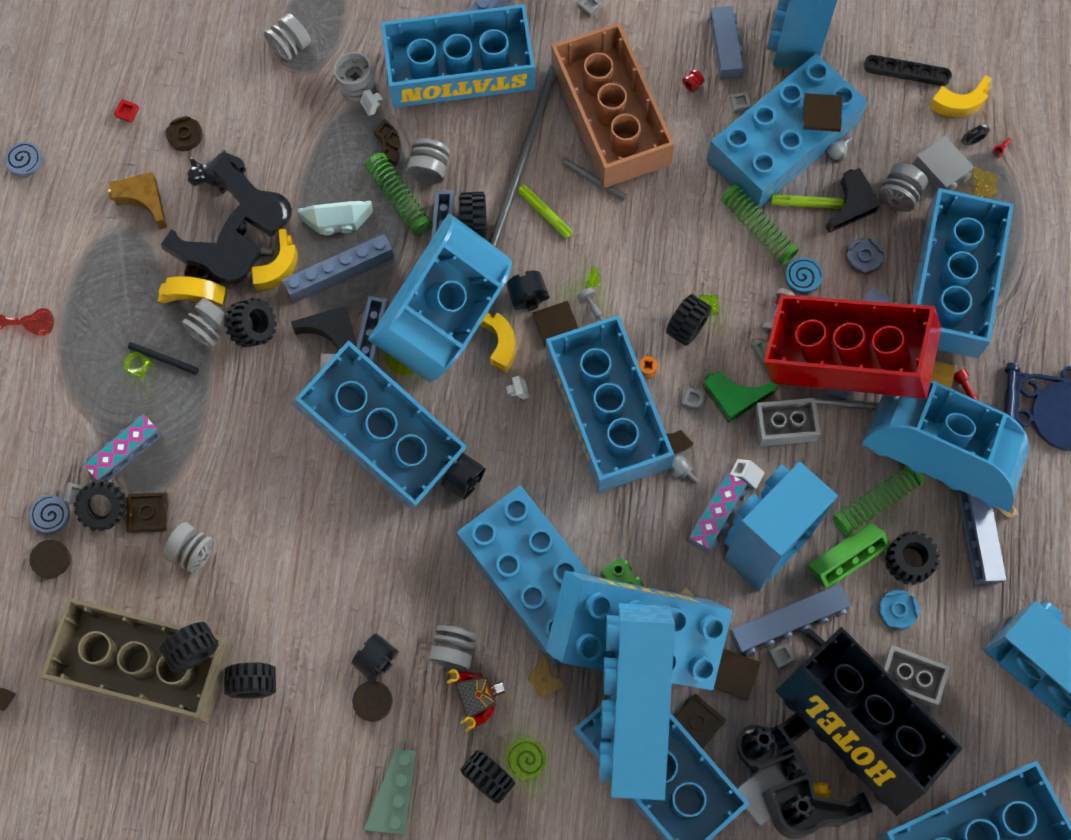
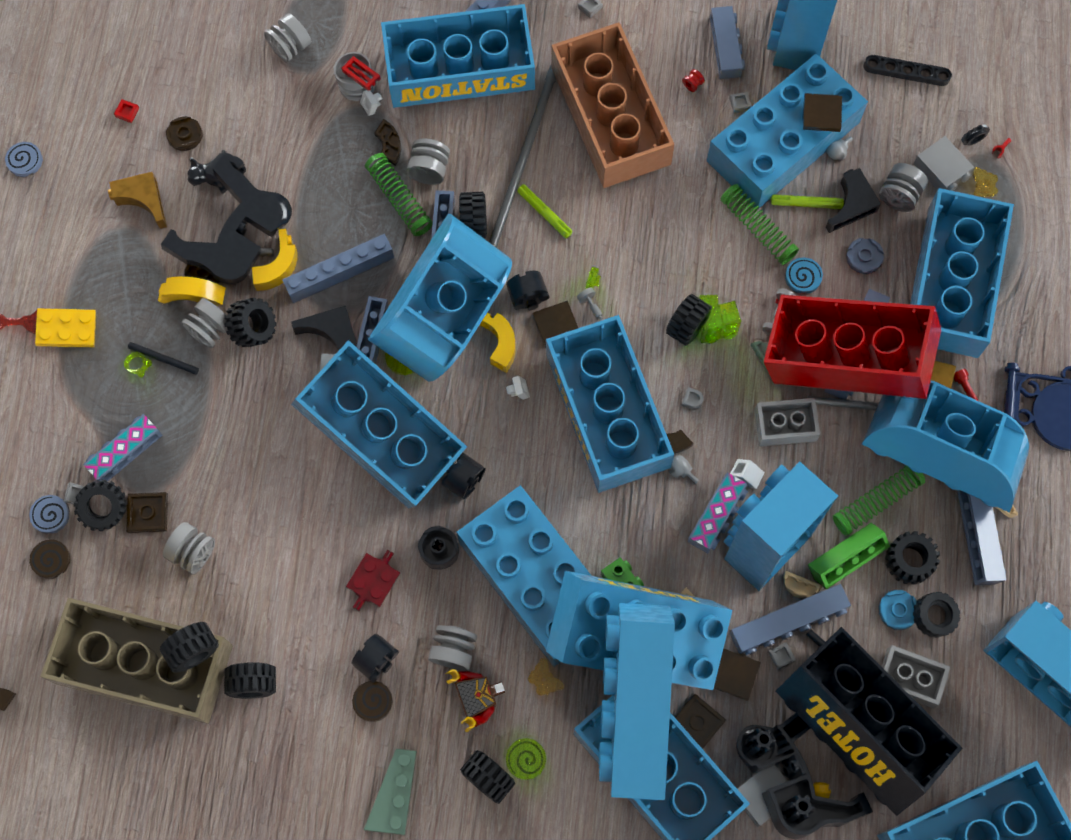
(65, 327): none -> yellow plate
(336, 217): light aqua wedge -> none
(371, 82): none -> red tile
(373, 580): none -> dark red plate
(449, 547): none -> black brick
(592, 178): flat silver bar -> none
(648, 371): orange wheel -> none
(722, 323): none -> clear neon green slope
(733, 398): green arch -> none
(800, 586): none -> tan plate
(951, 609): none -> black tyre
(958, 105): yellow arch -> none

